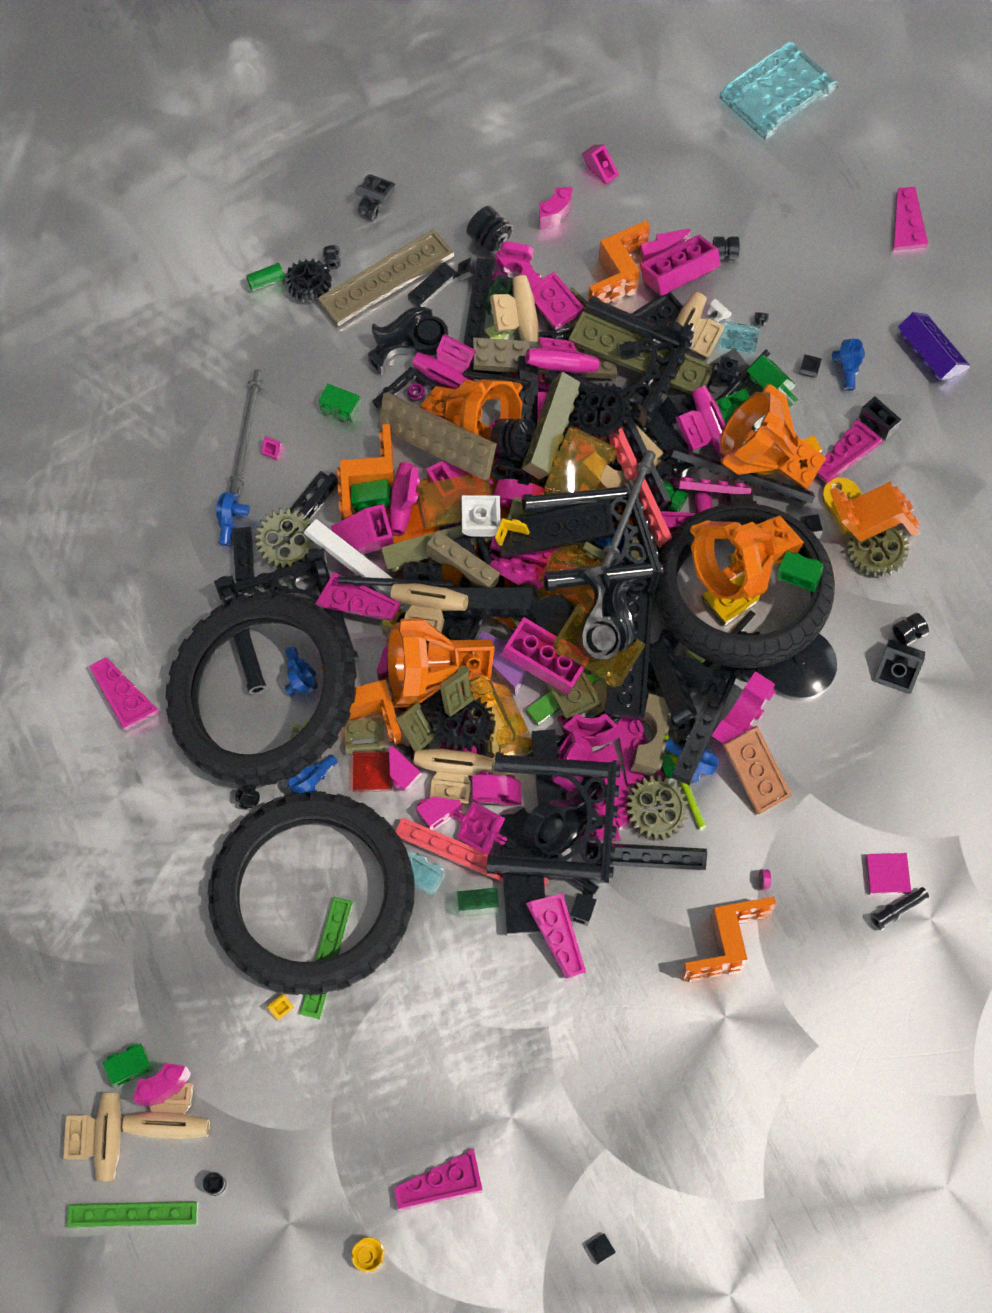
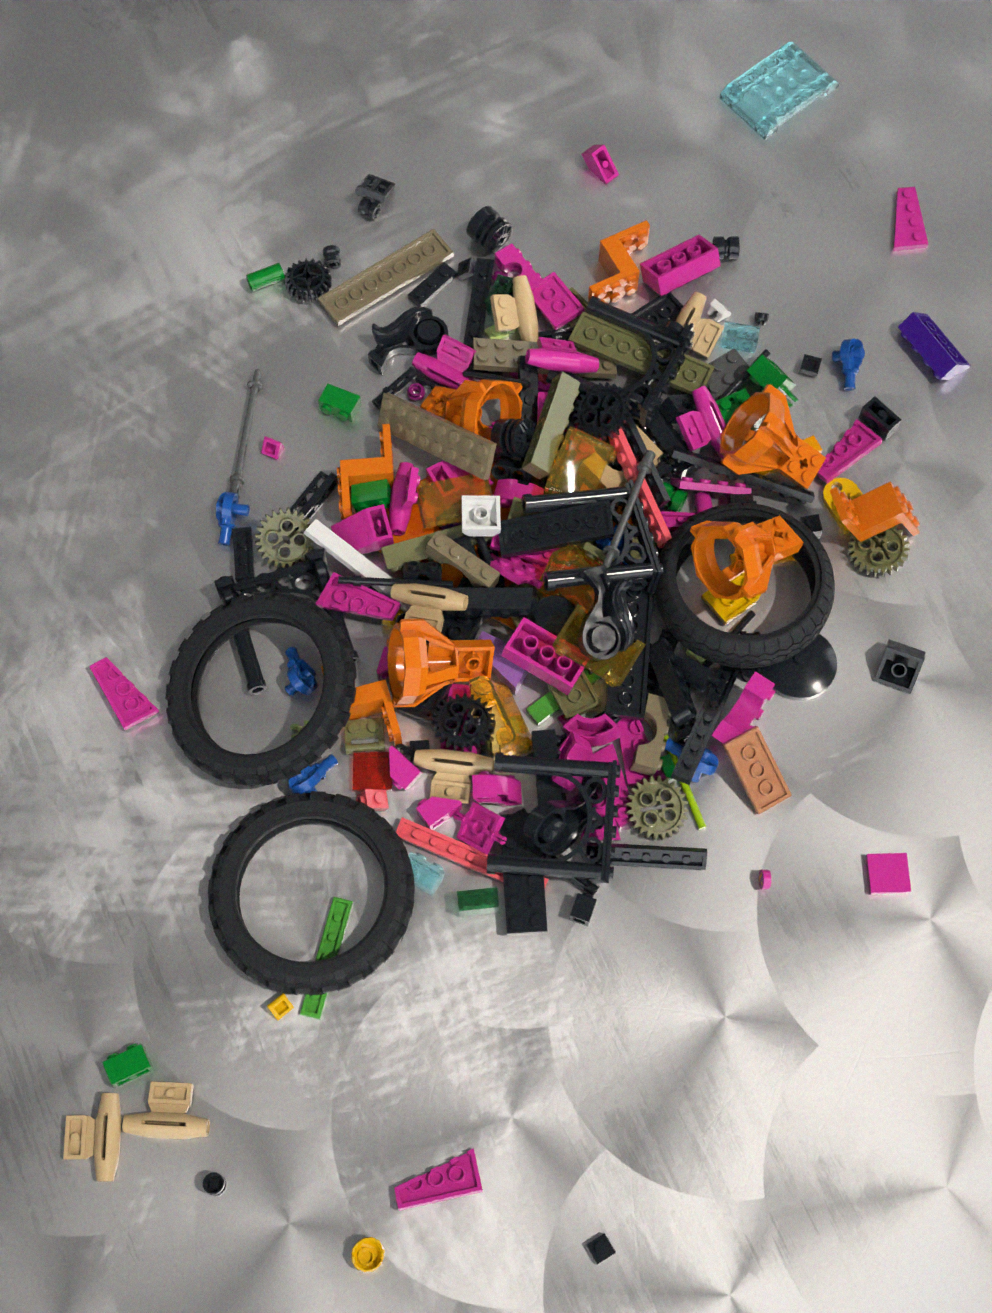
(132, 1214): bright green tile -> none
(162, 1085): dark pink brick -> none
(247, 797): black gear -> none
(374, 798): none -> coral bracket
(415, 727): olive plate -> none
(452, 692): olive plate -> none
(512, 525): yellow bracket -> none
(516, 251): dark pink beam -> none
(555, 208): dark pink brick -> none
(556, 927): dark pink wing -> none
(633, 349): black plate -> none
(662, 243): dark pink slope -> none
(725, 371): black brick -> none
(728, 938): orange bracket -> none
(800, 571): green brick -> none
(892, 912): black pin -> none
(911, 629): black wheel -> none

